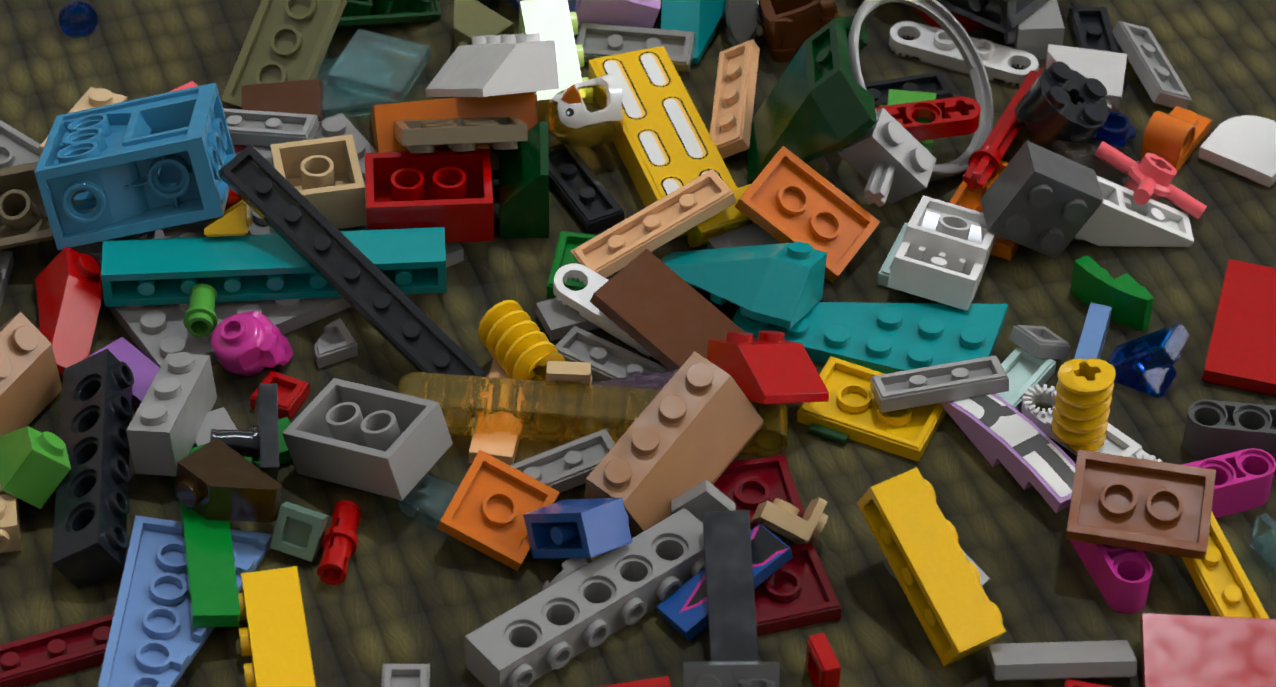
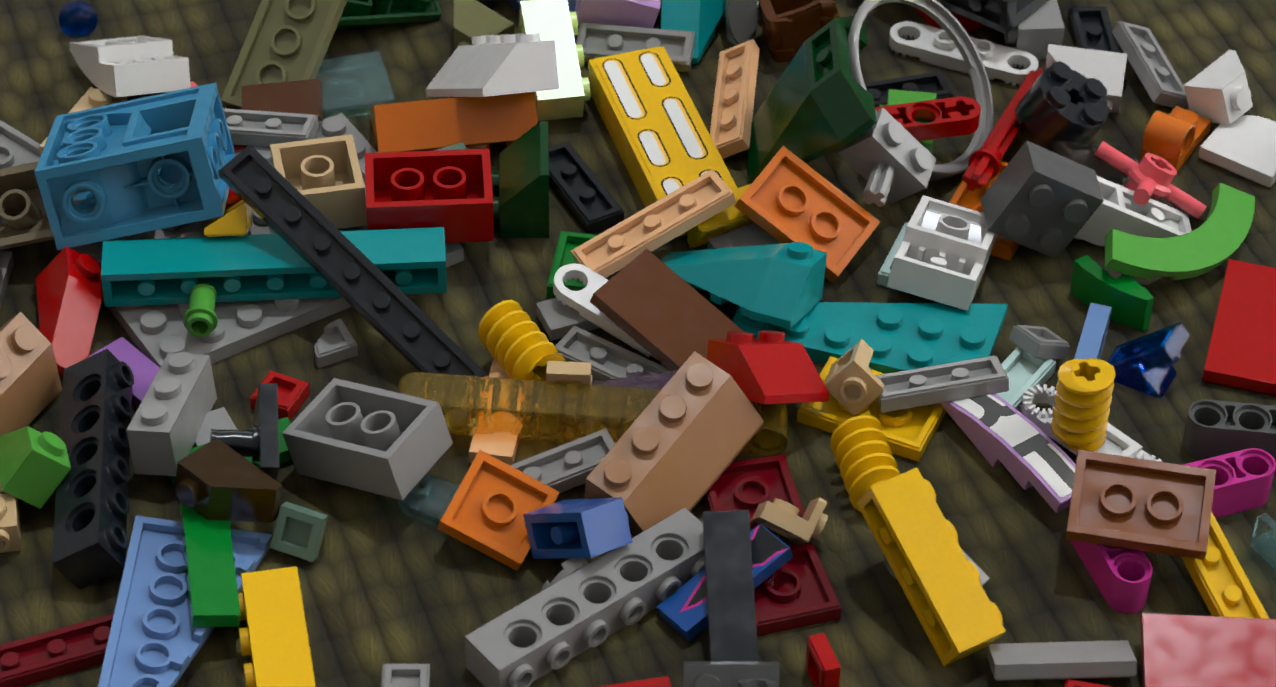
(132, 65): none -> white slope
(249, 344): dark pink head -> none
(339, 542): red pin -> none
(379, 65): clear light blue tile -> none
(460, 133): dark tan plate -> none
(583, 117): piece -> none
(701, 499): light grey tile -> none
(828, 433): dark green piece -> none
(852, 379): none -> tan bracket
(862, 455): none -> yellow piece
(1115, 130): clear blue plate -> none
(1189, 253): none -> bright green tile
(1220, 90): none -> white slope

